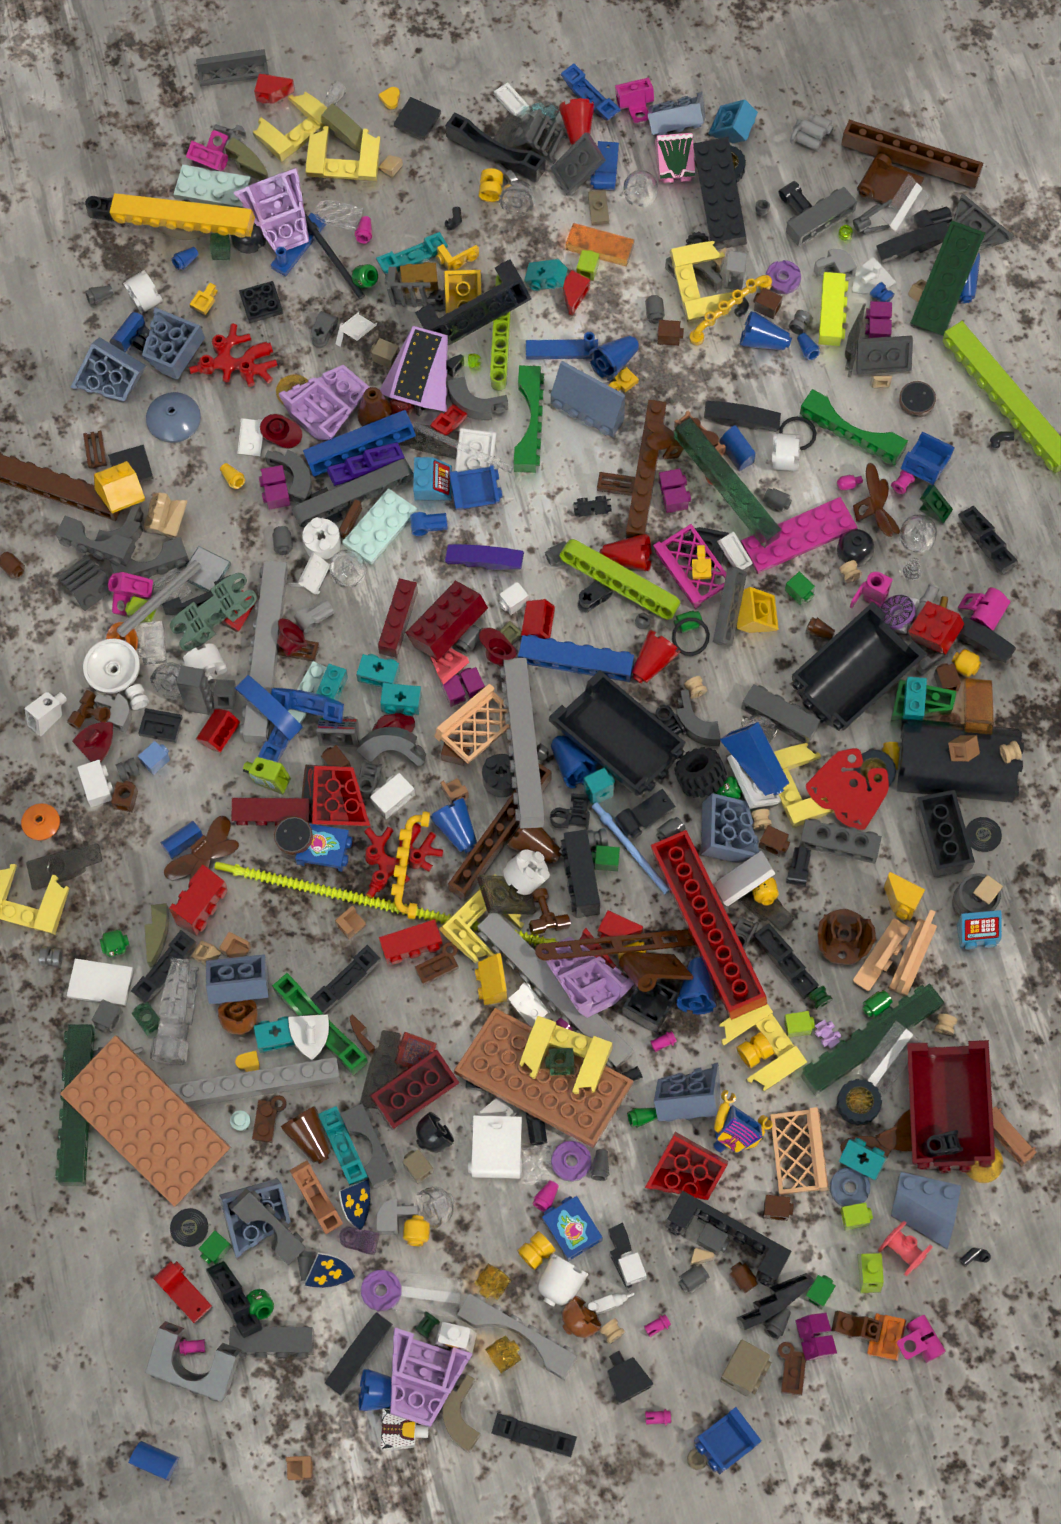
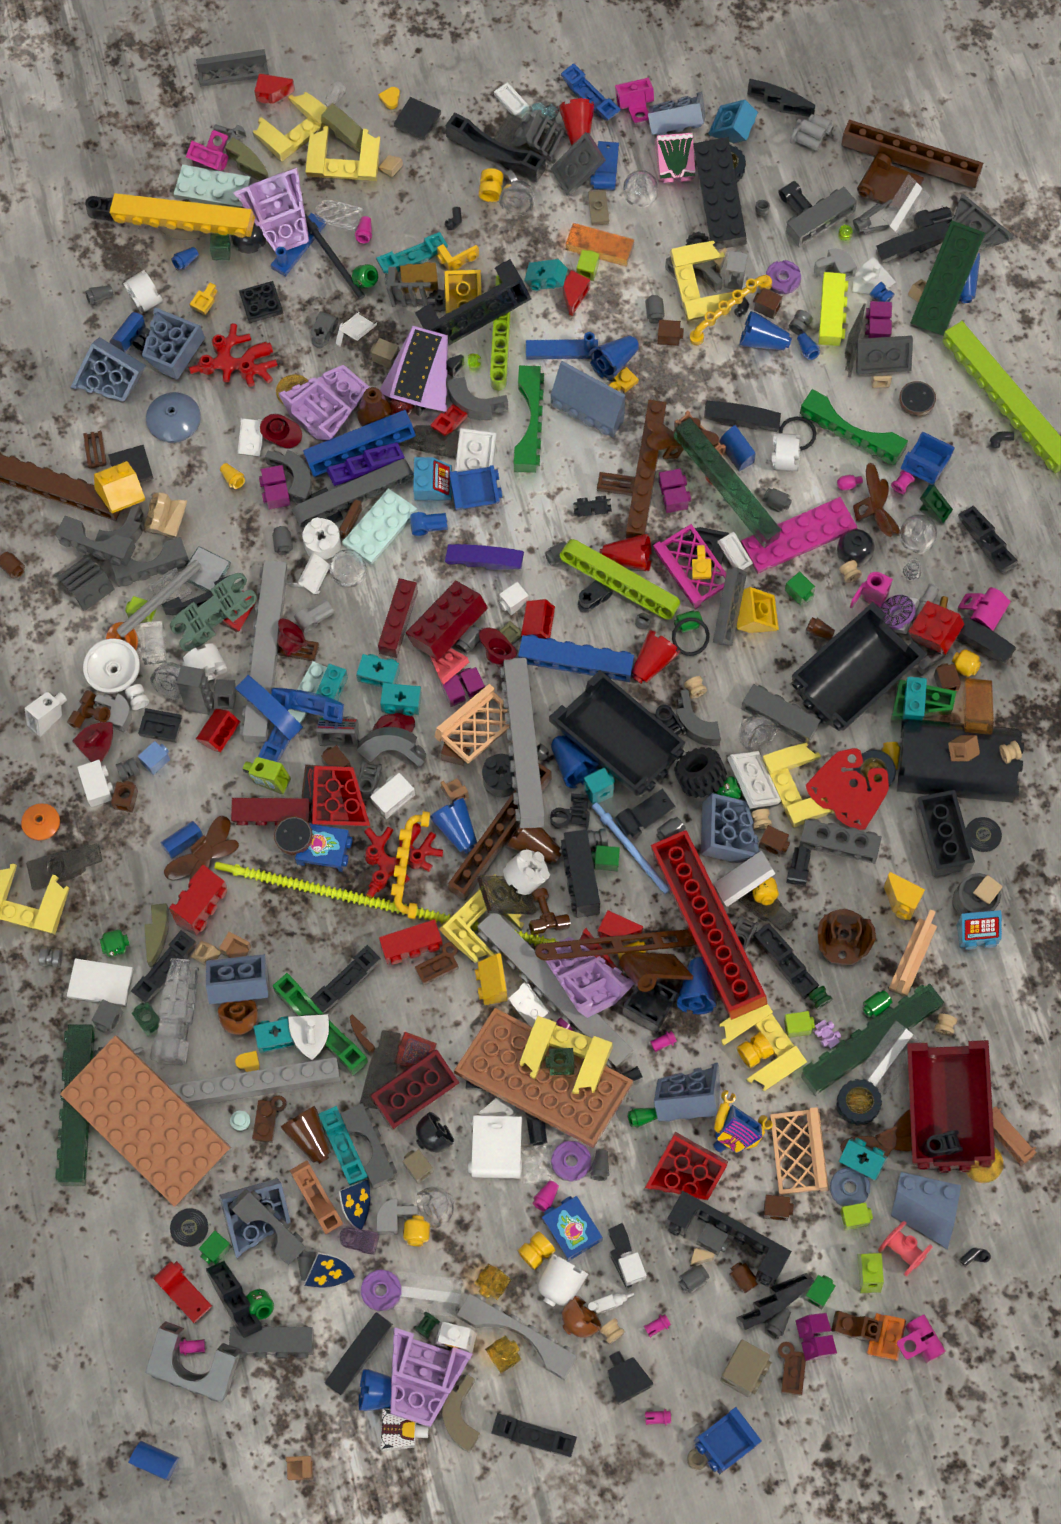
(127, 586): dark pink piece -> none
(350, 922): medium nougat panel -> none
(496, 461): clear bar -> none
(756, 757): blue slope -> none
(787, 100): none -> black slope
(880, 957): light nougat bracket -> none

